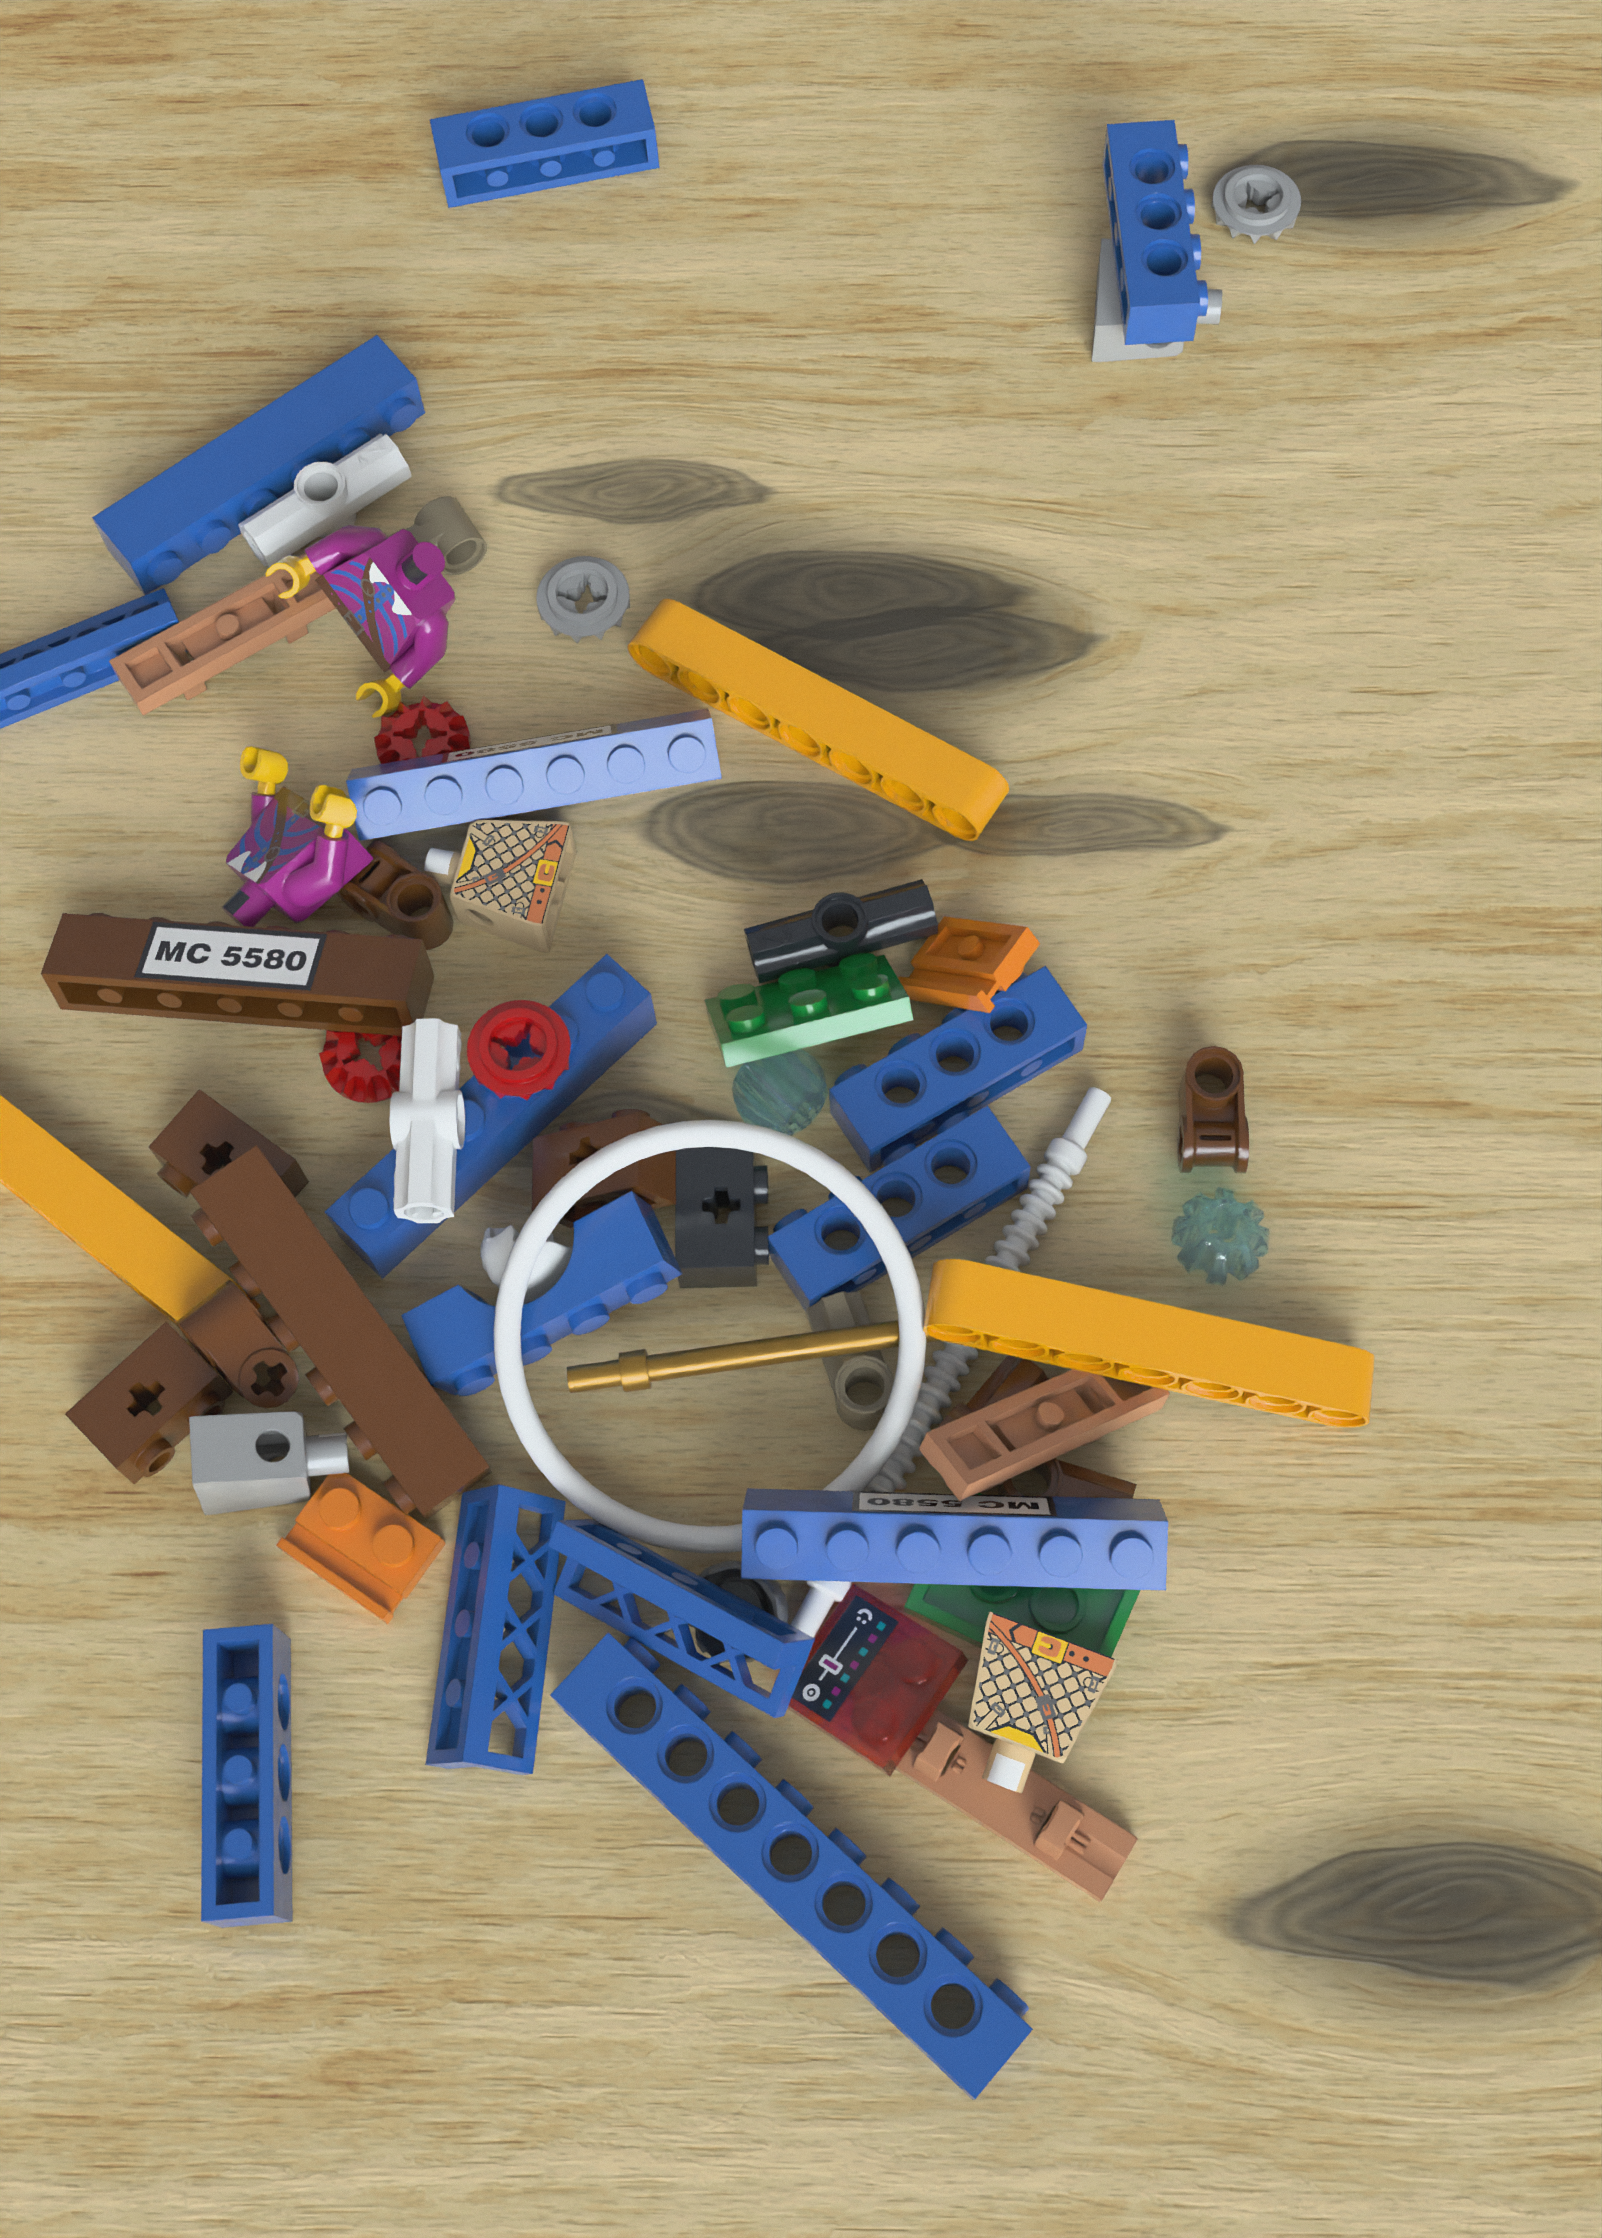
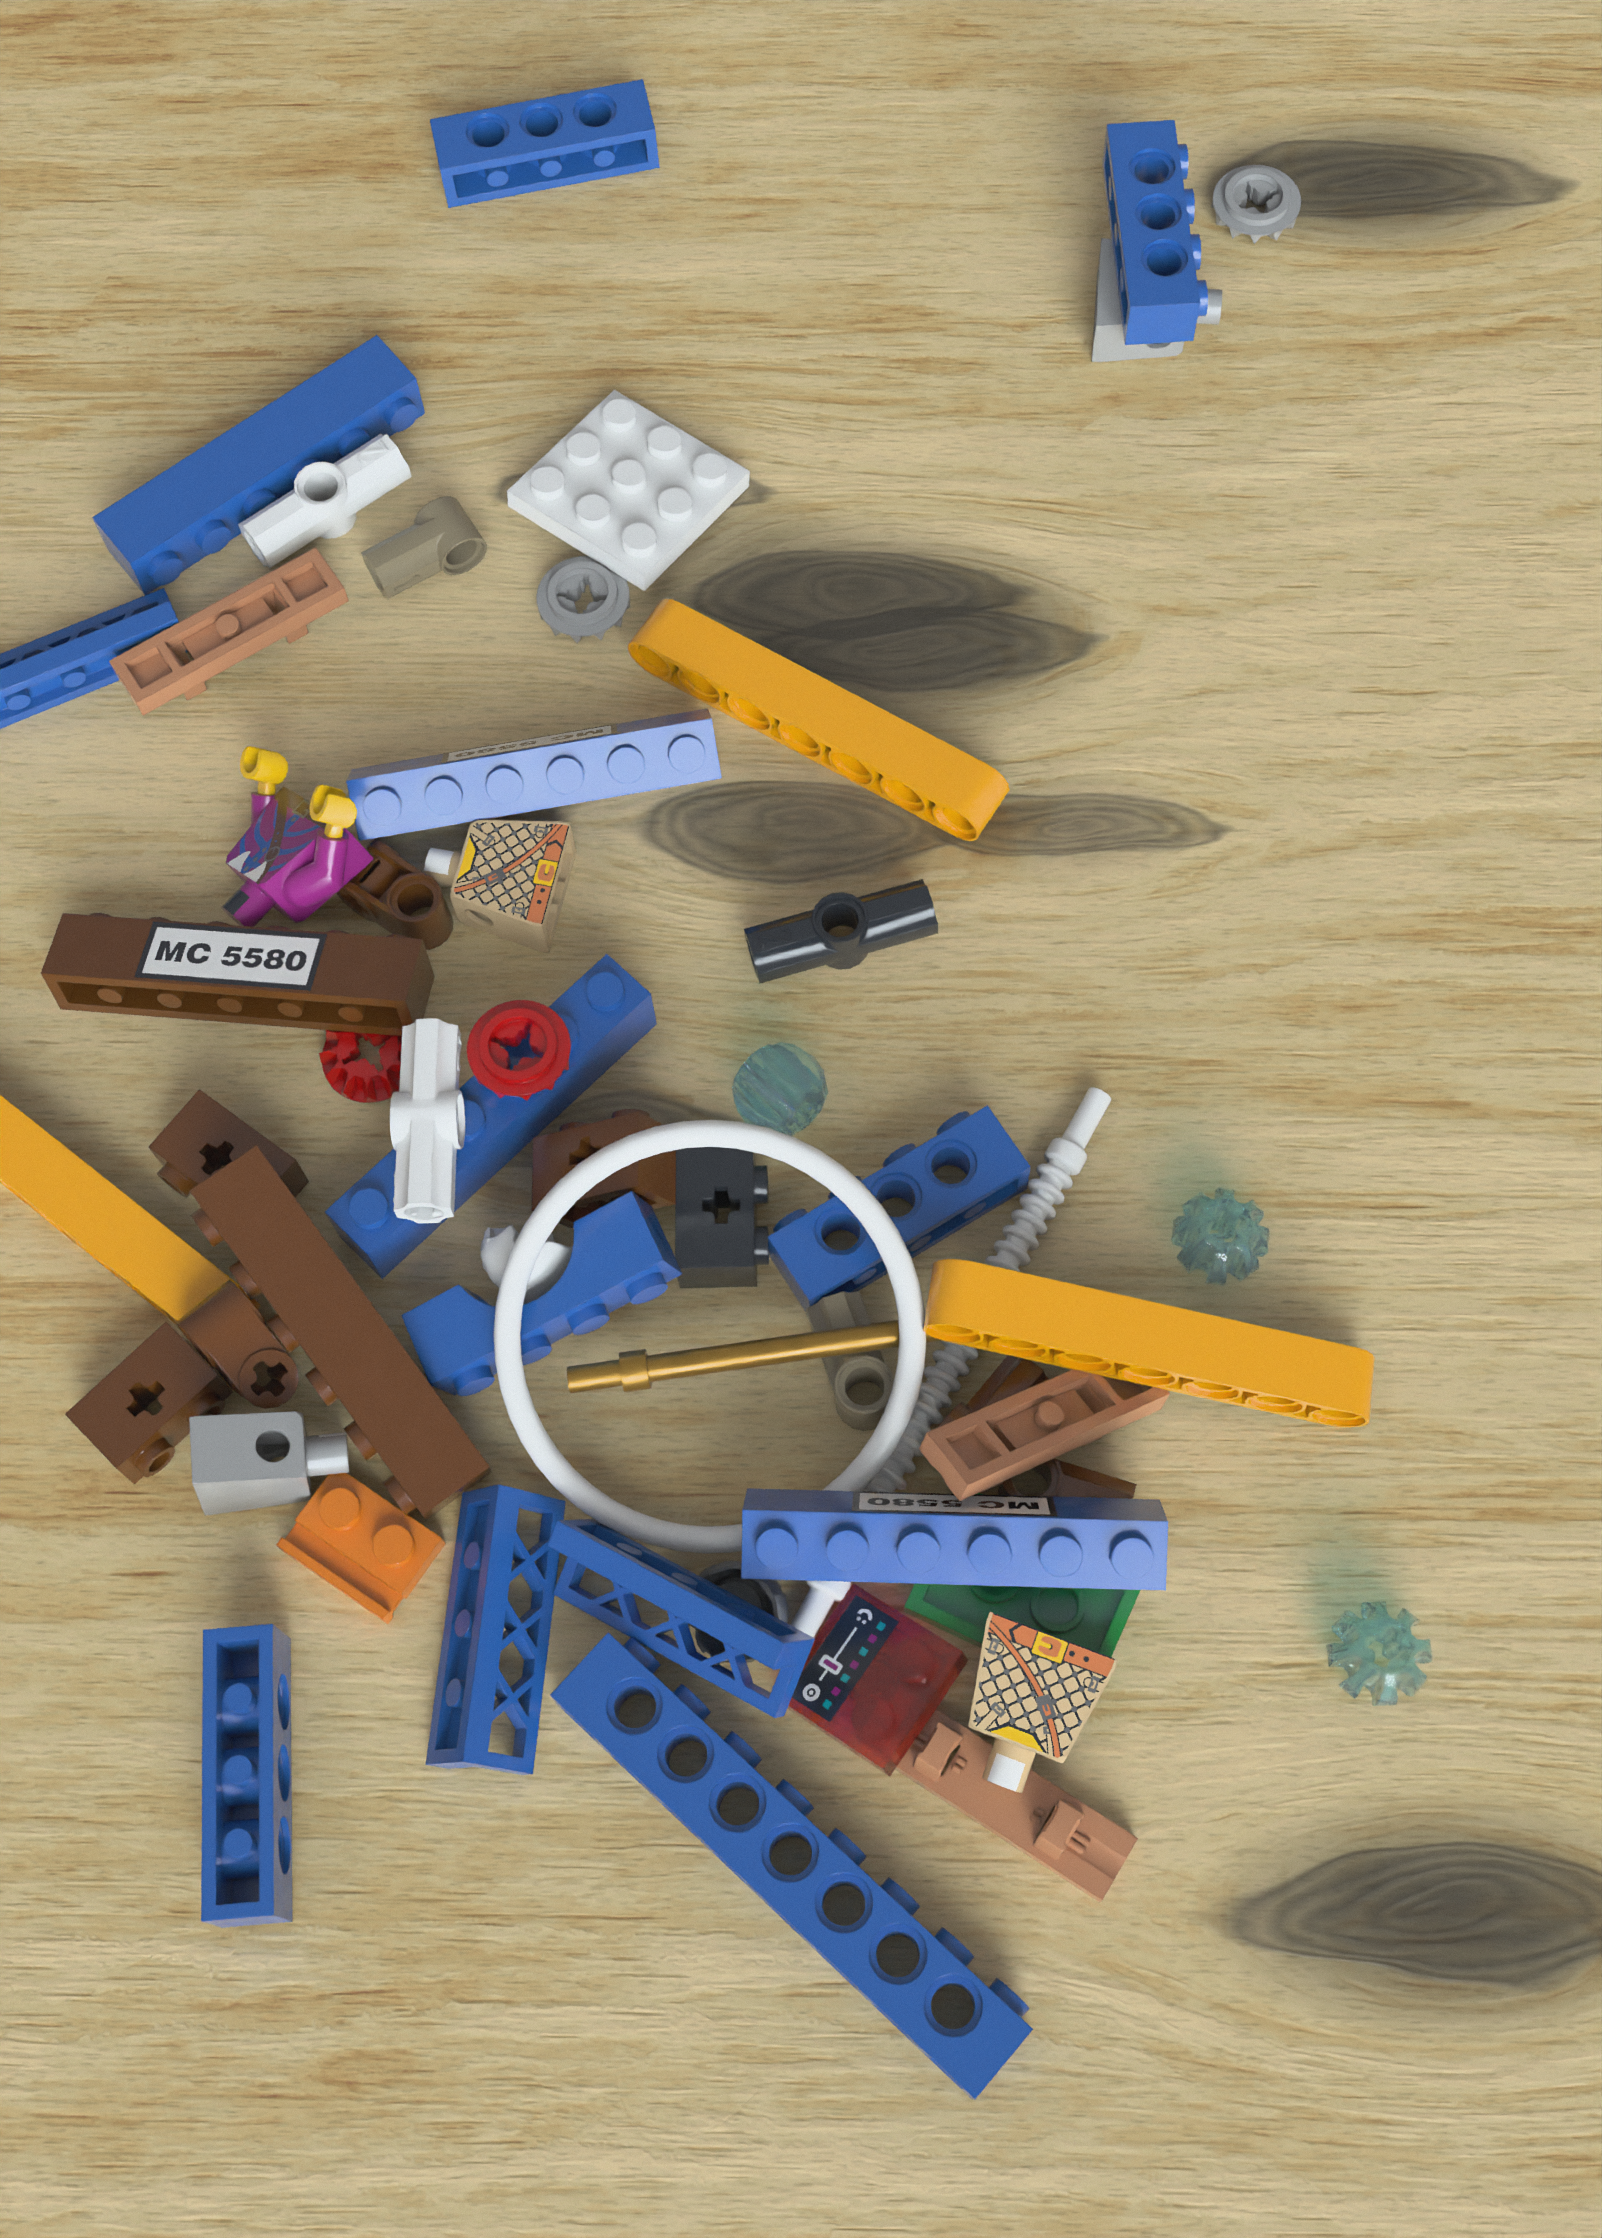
(387, 595): magenta torso -> none
(443, 723): red gear -> none
(628, 489): none -> white plate
(807, 1008): green plate -> none
(968, 963): orange plate -> none
(1031, 1004): blue brick -> none
(1213, 1124): reddish brown piece -> none
(1398, 1647): none -> clear light blue piece

